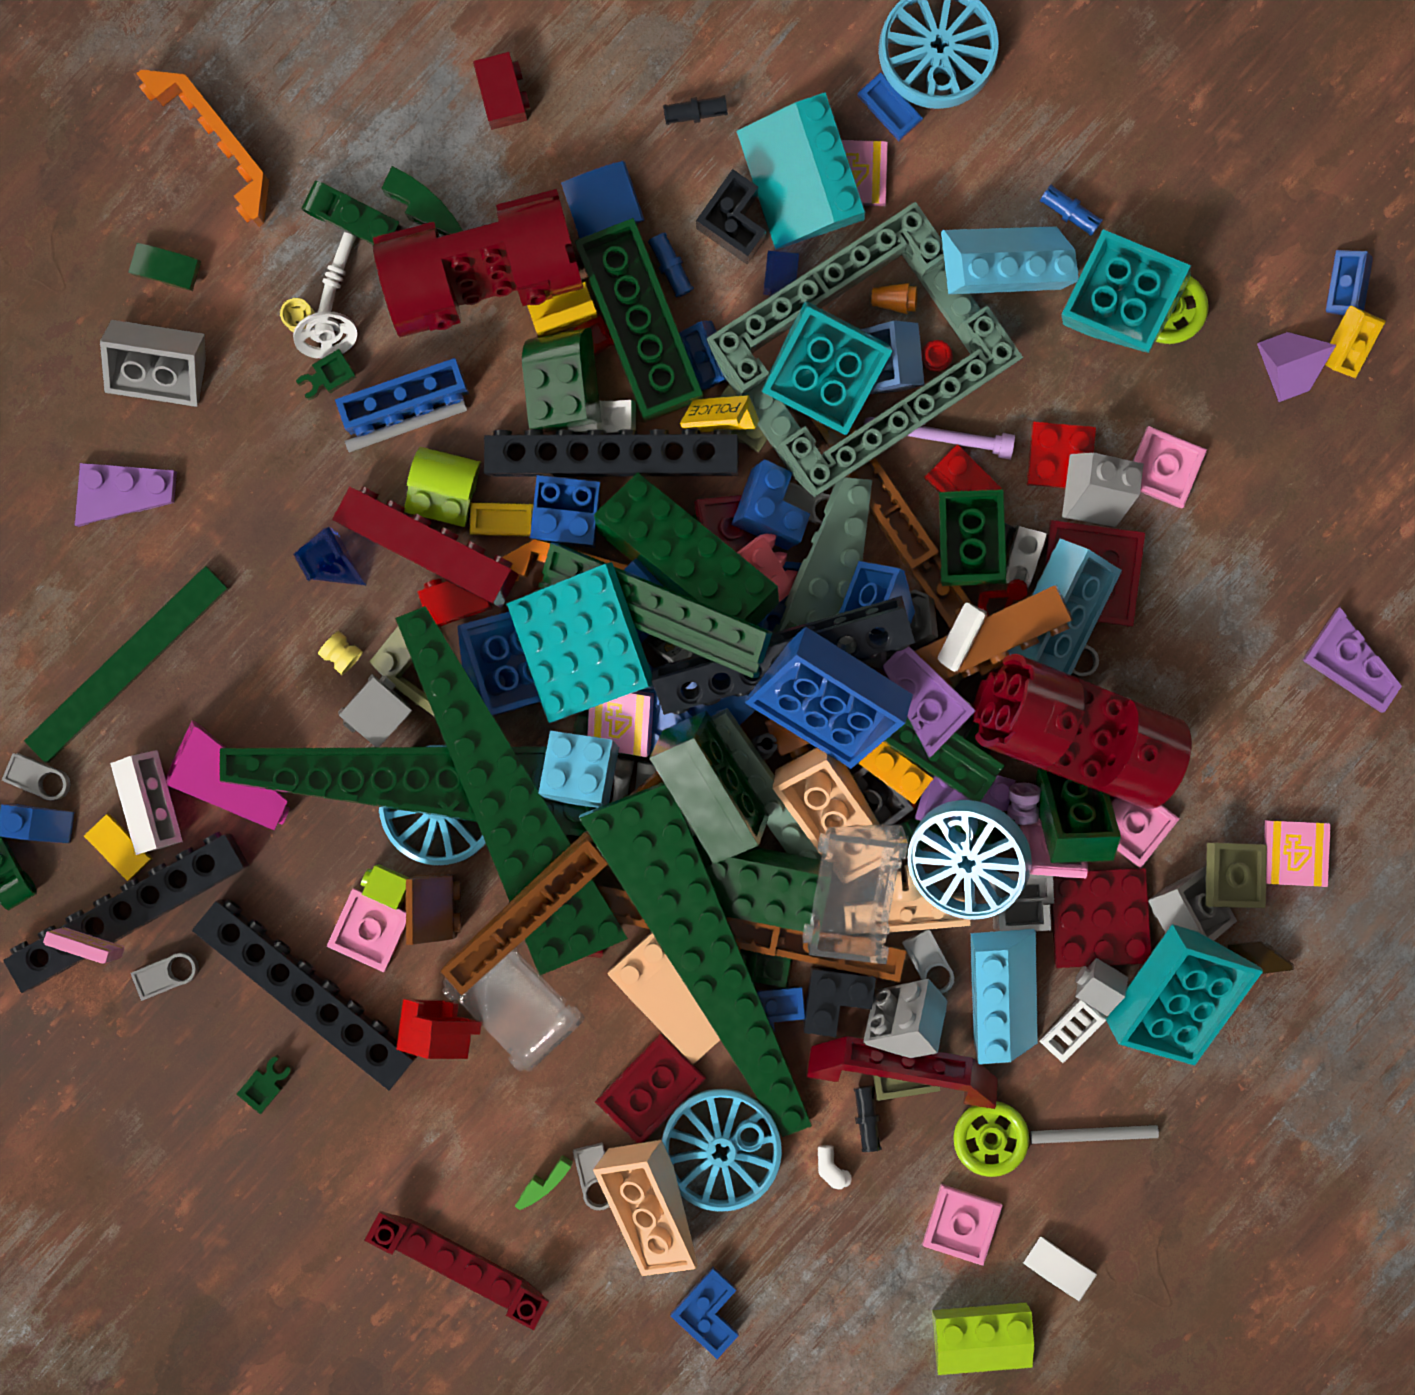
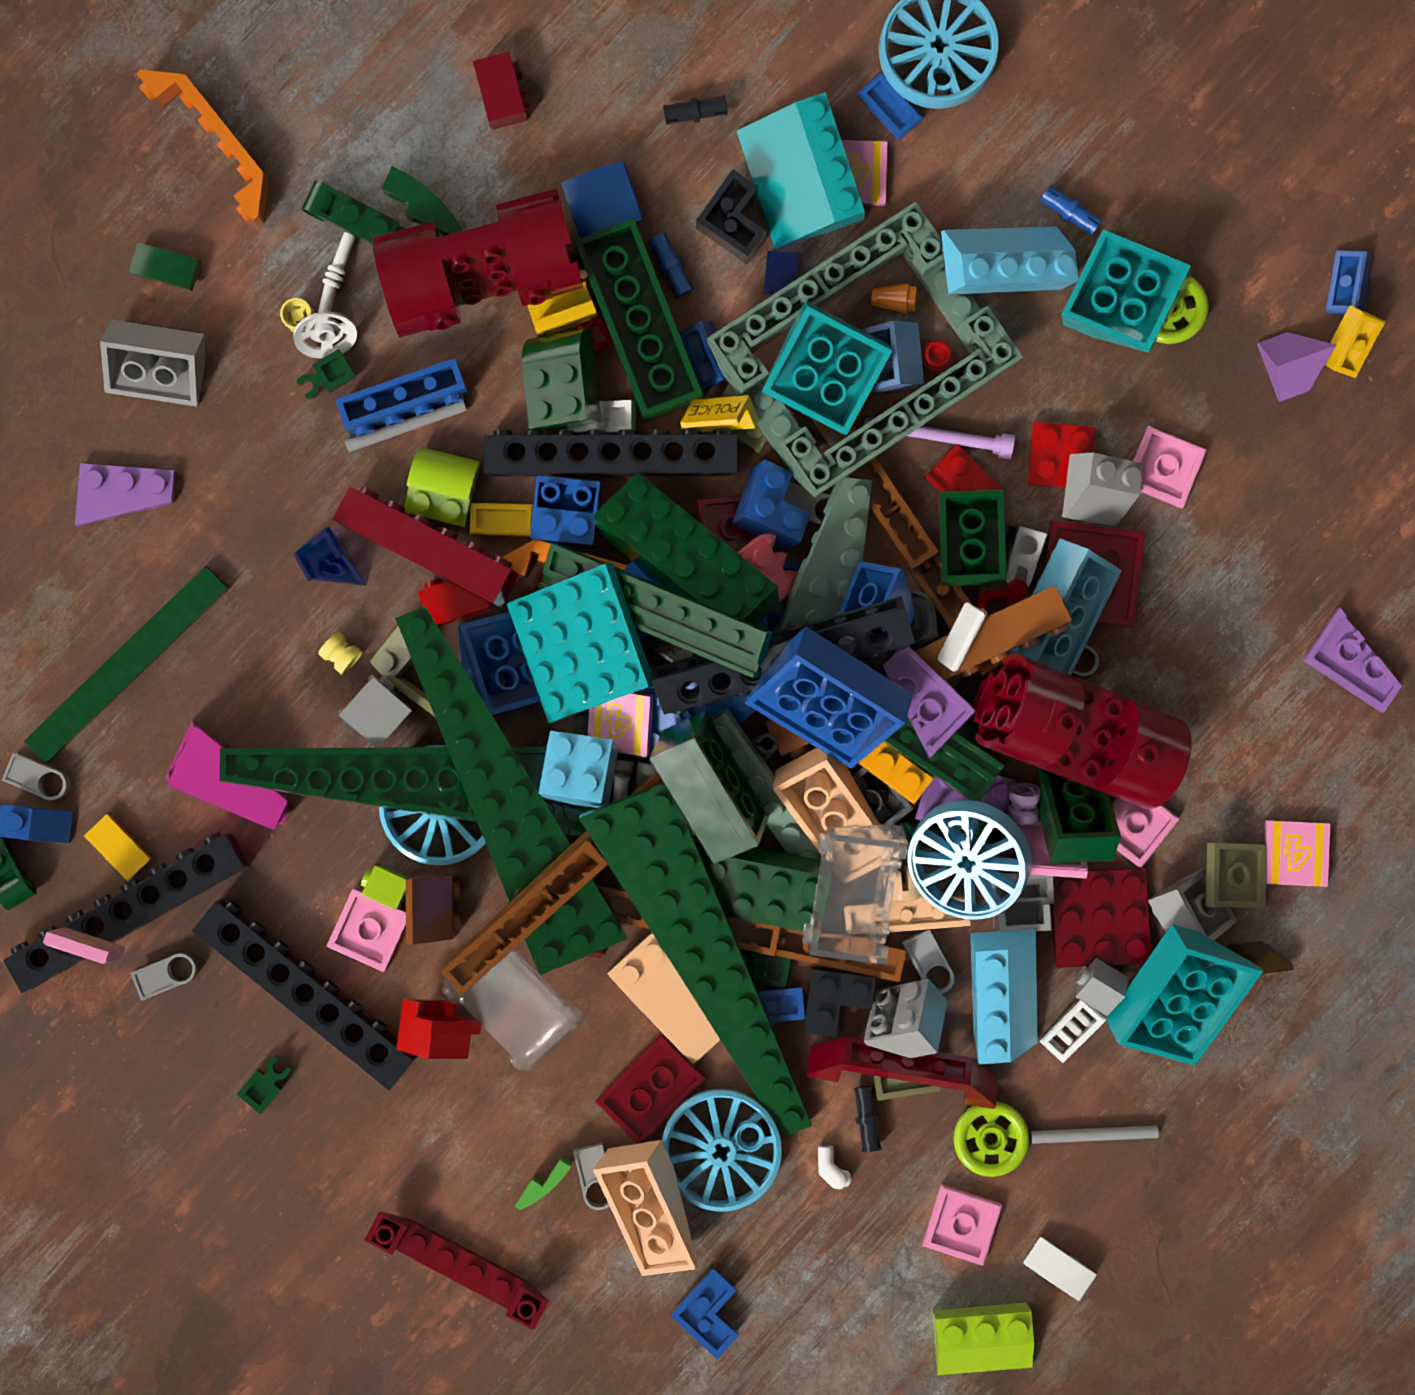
(146, 802): brick -> none

